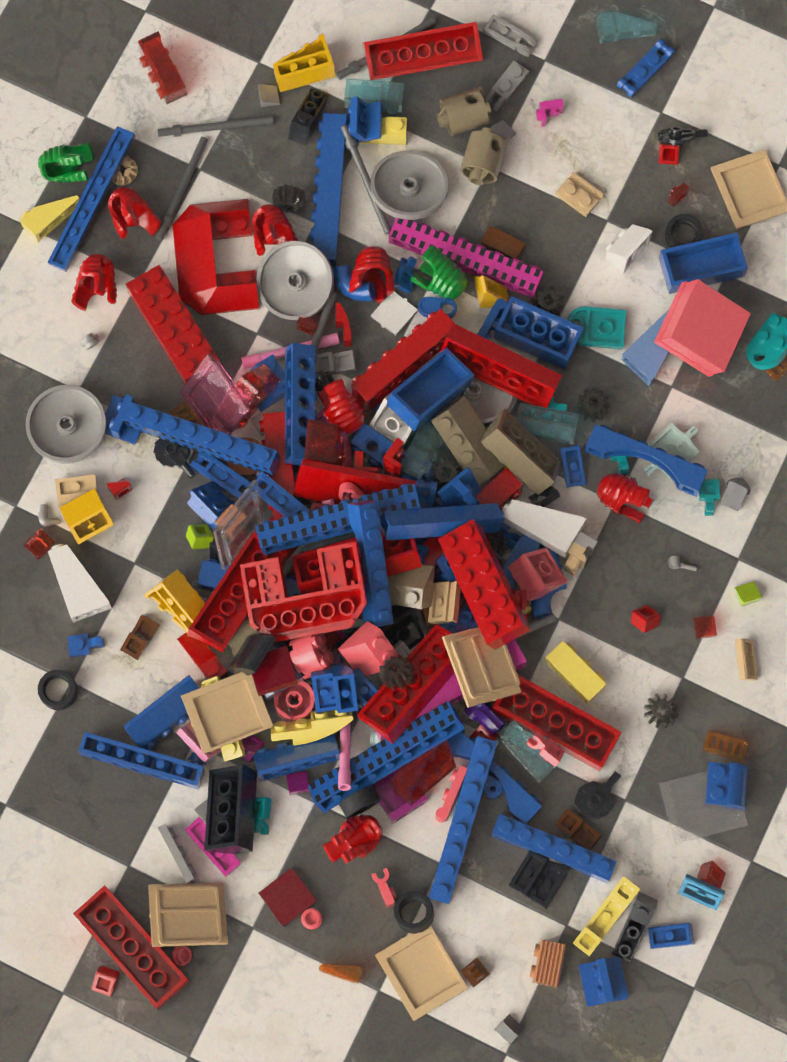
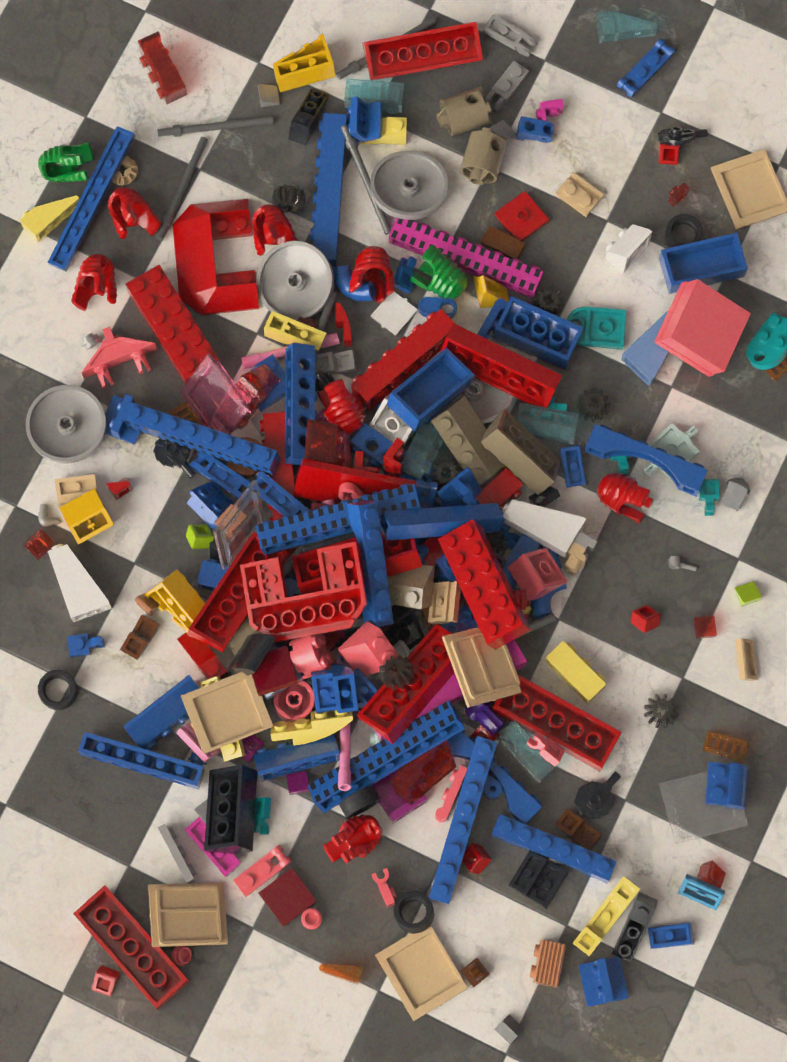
(116, 351): none -> coral connector
(149, 605): none -> nougat slope
(262, 871): none -> coral plate
(291, 331): none -> light yellow slope
(476, 858): none -> red slope
(521, 217): none -> red plate
(534, 130): none -> blue leg

